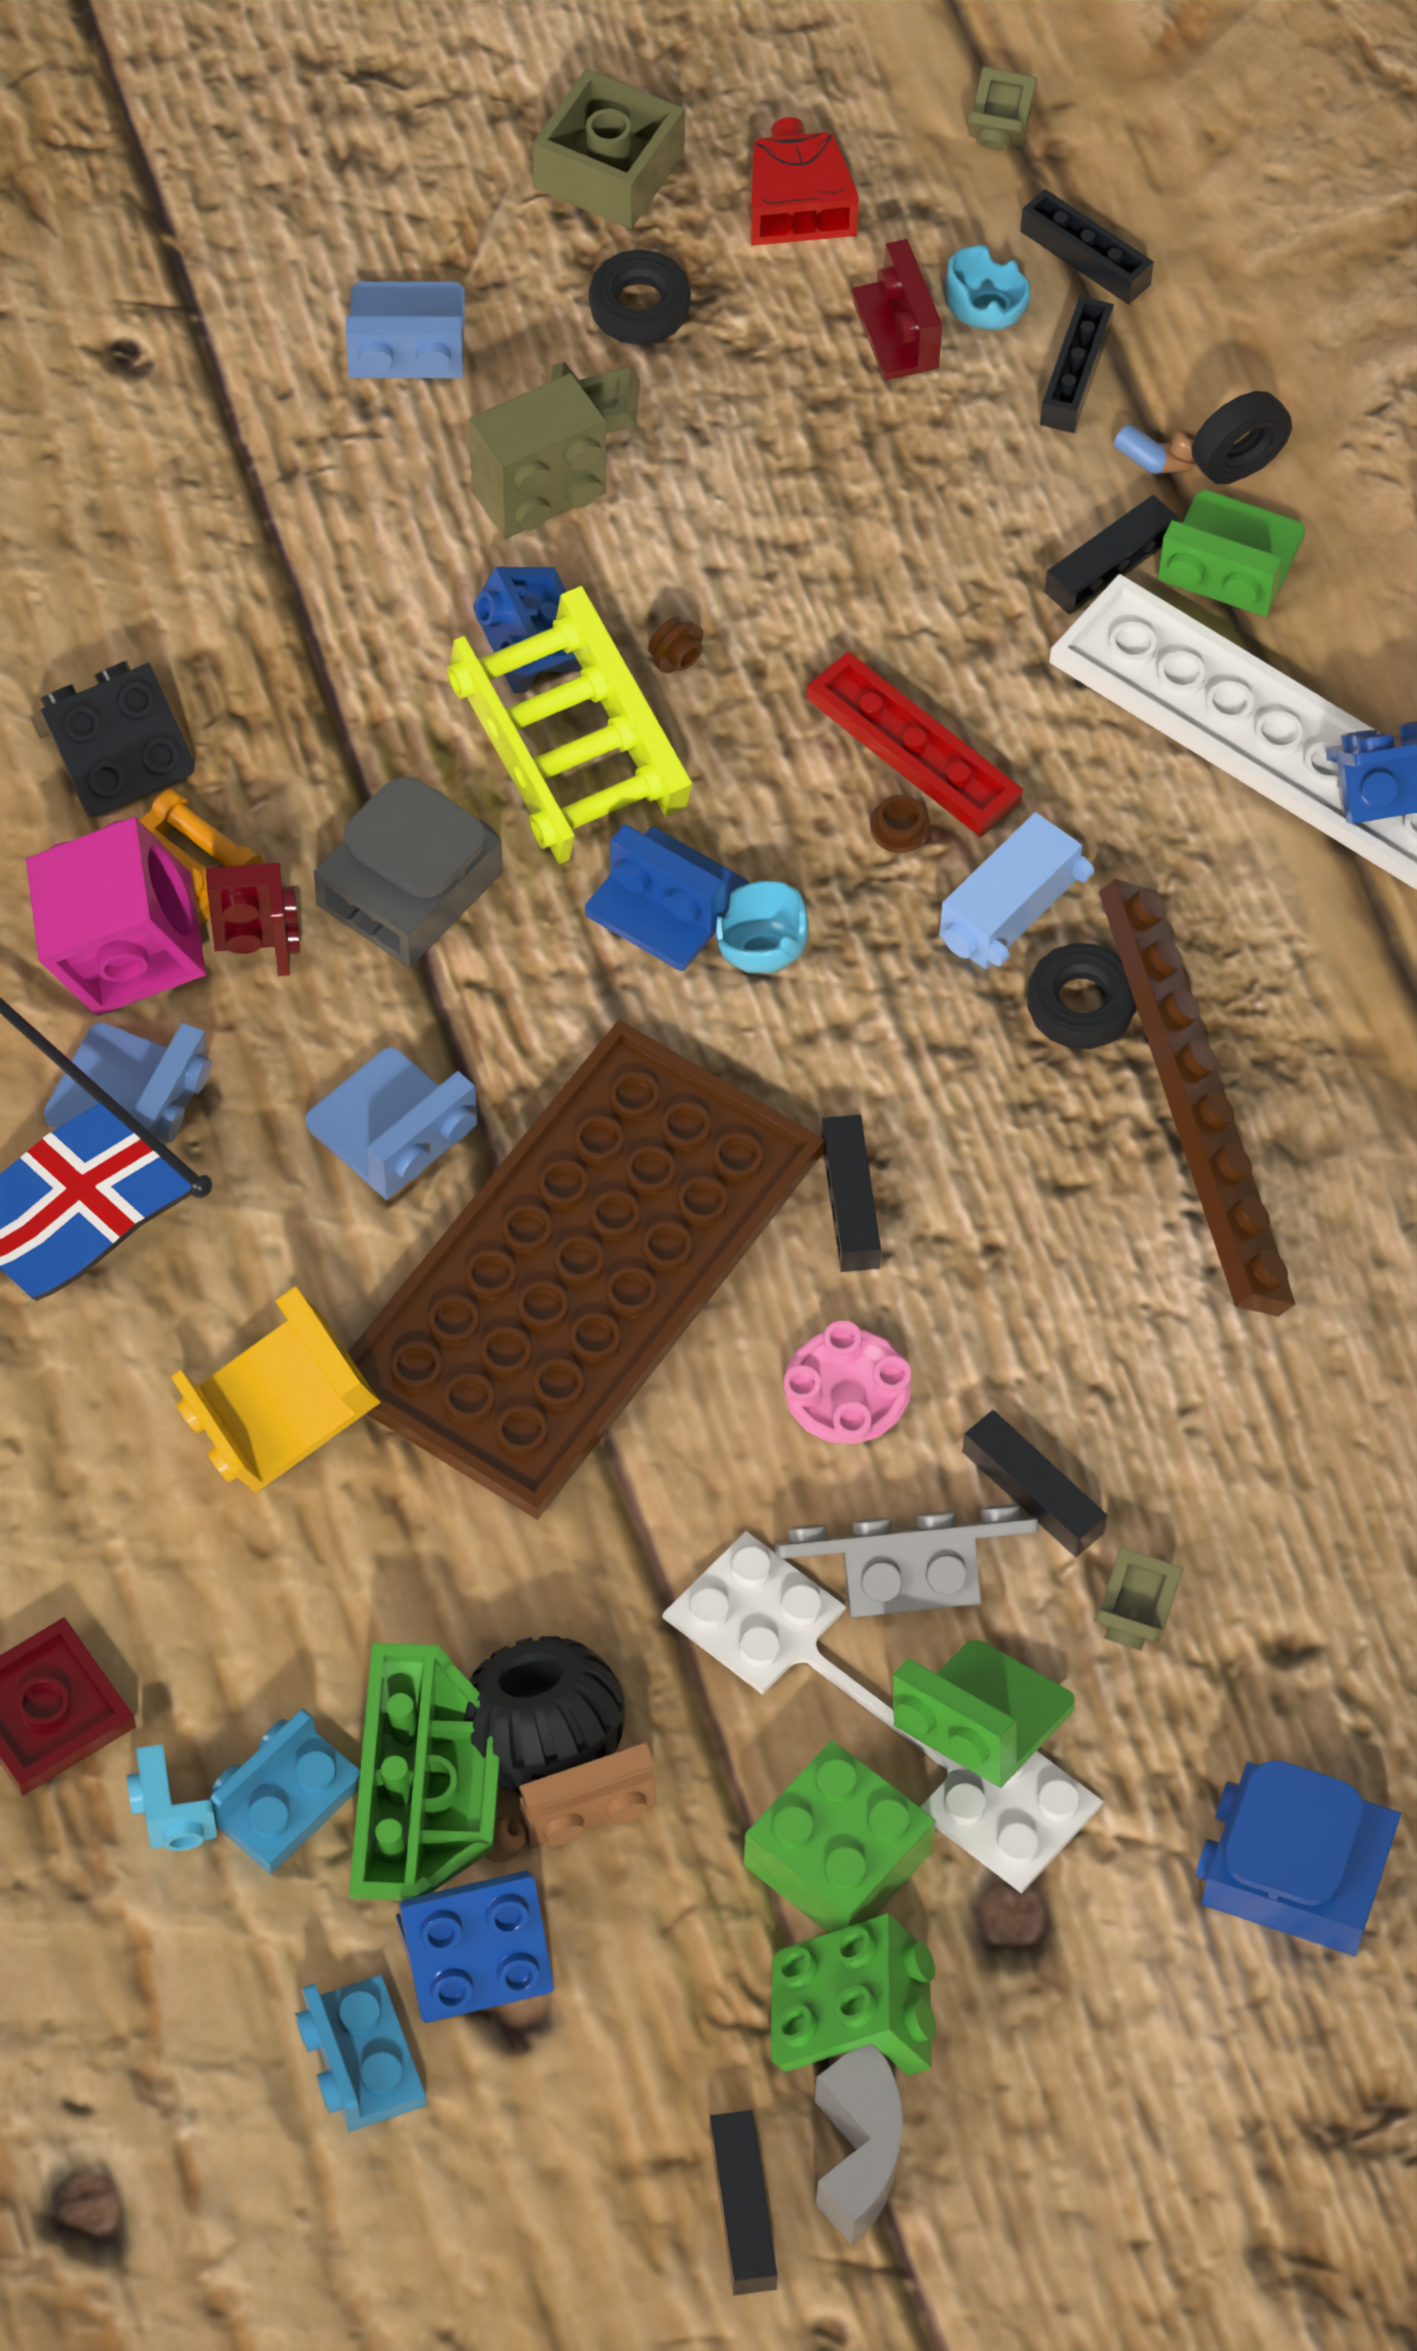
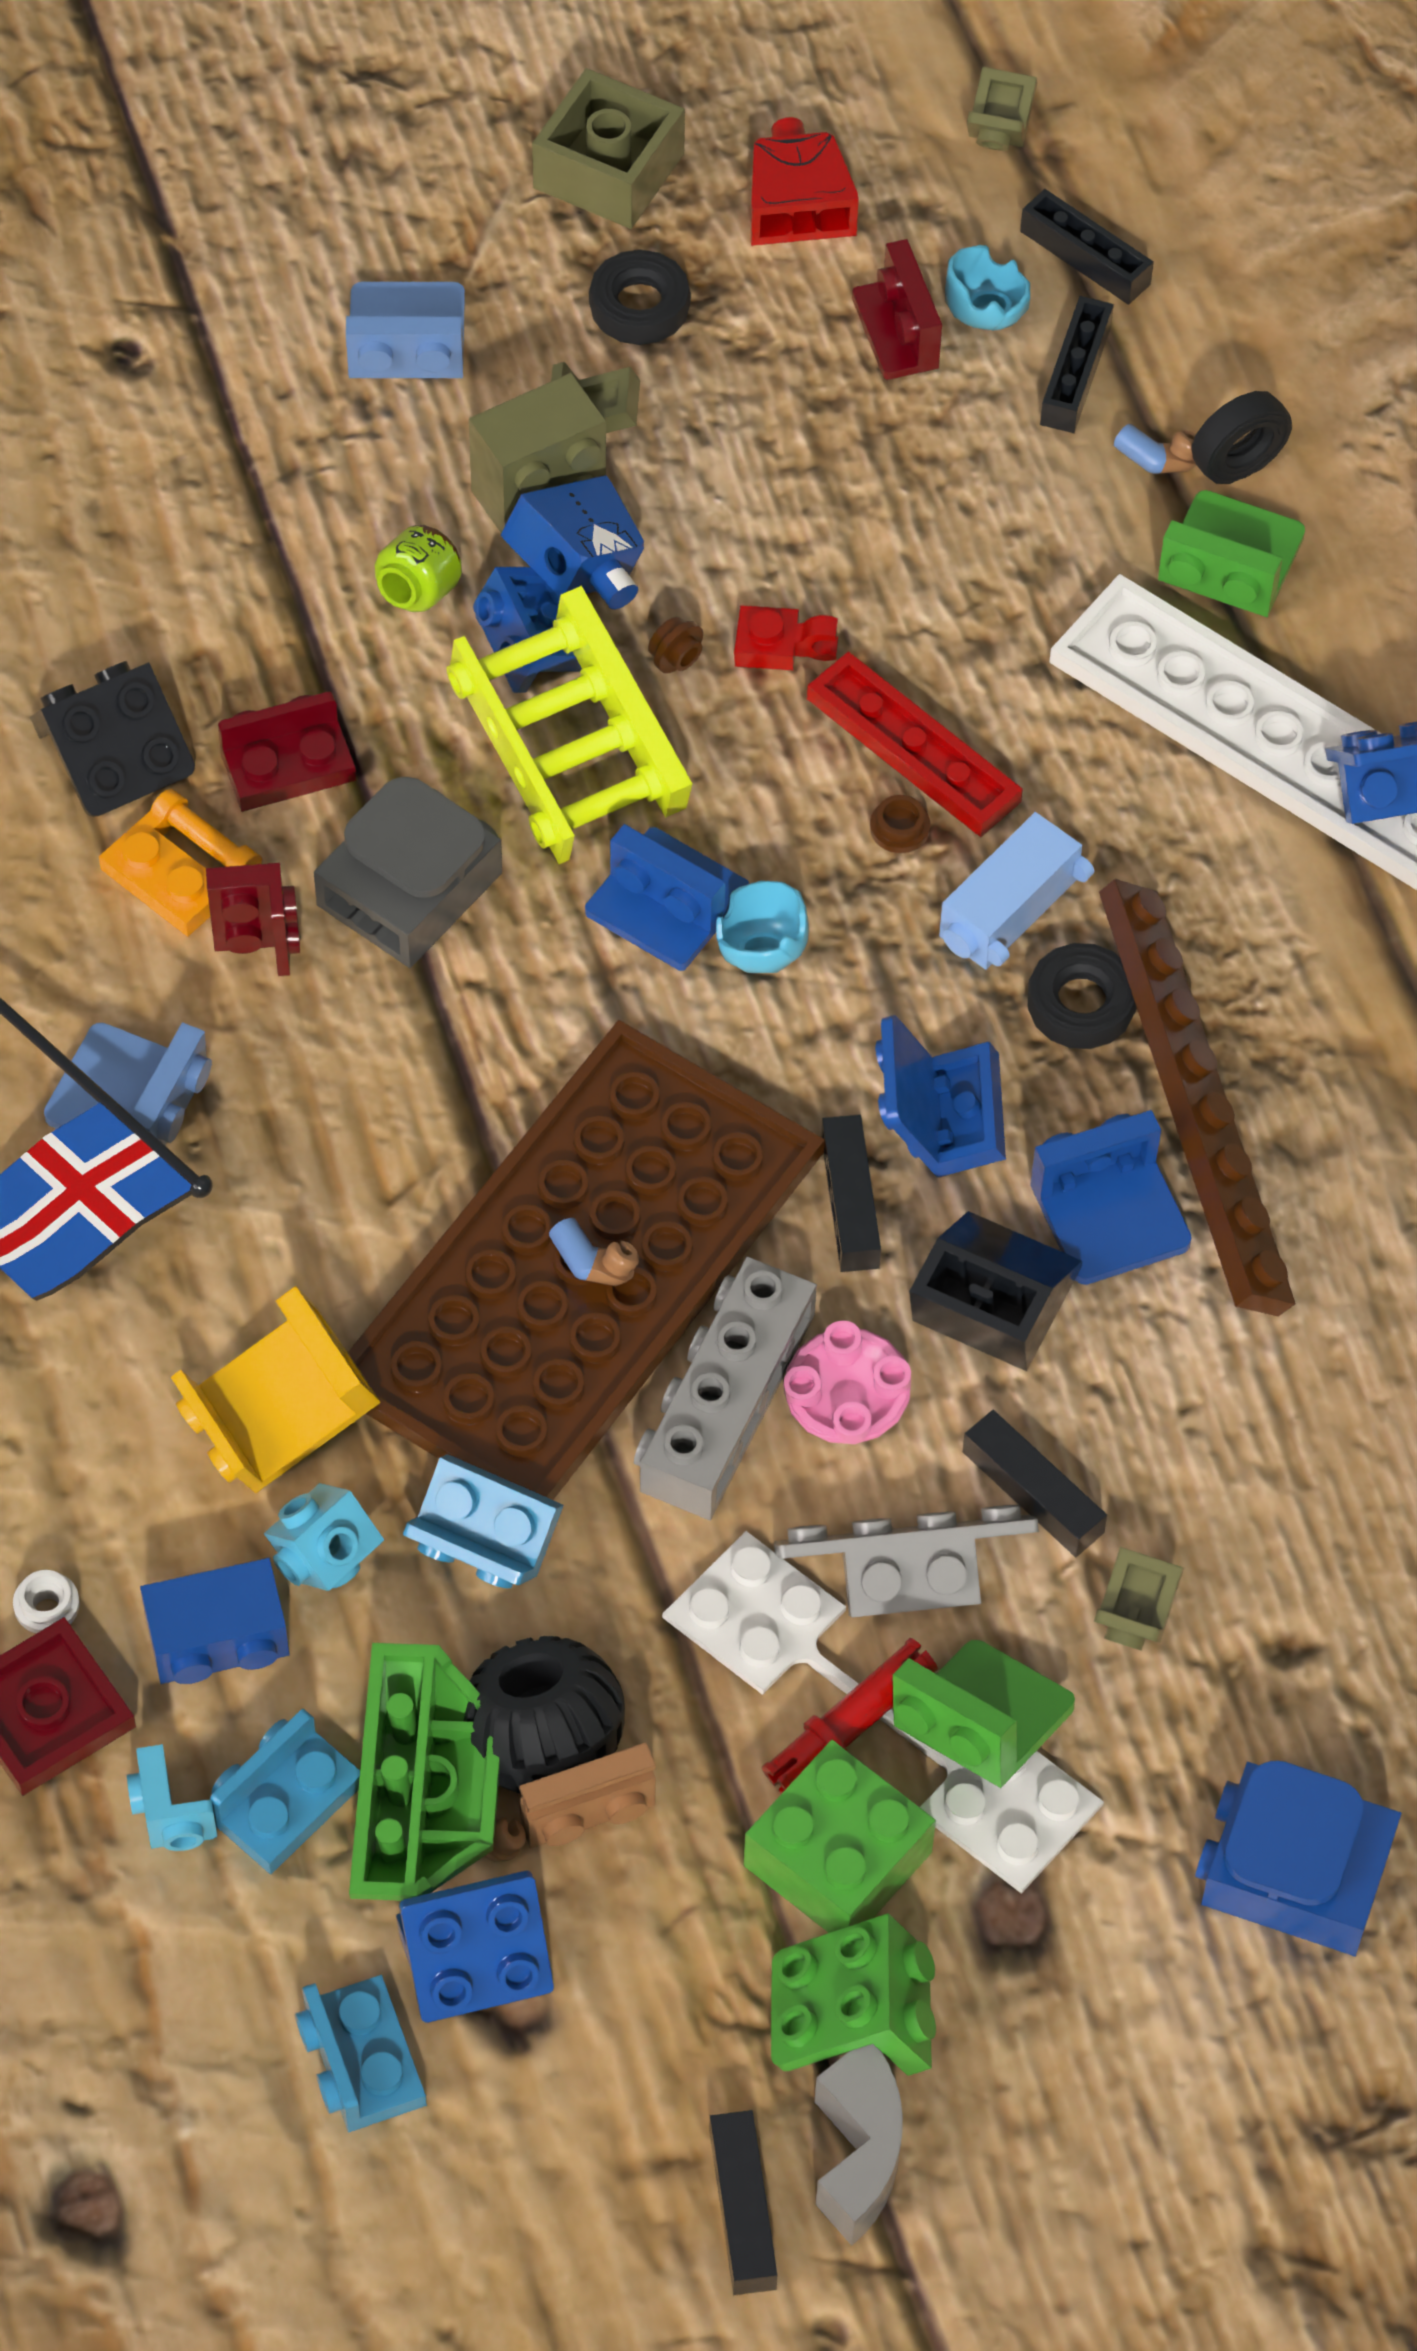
(42, 1586): none -> white plate
(115, 916): dark pink brick -> none
(215, 1622): none -> blue brick
(285, 751): none -> dark red bracket
(322, 1538): none -> medium azure brick
(393, 1120): medium blue bracket -> none
(417, 568): none -> lime head
(484, 1523): none -> bracket
(578, 539): none -> blue torso
(591, 1263): none -> arm
(726, 1388): none -> light grey brick
(774, 637): none -> red plate
(845, 1719): none -> red pin
(941, 1104): none -> blue bracket
(992, 1289): none -> black slope
(1108, 554): black piece -> none
(1109, 1197): none -> blue bracket

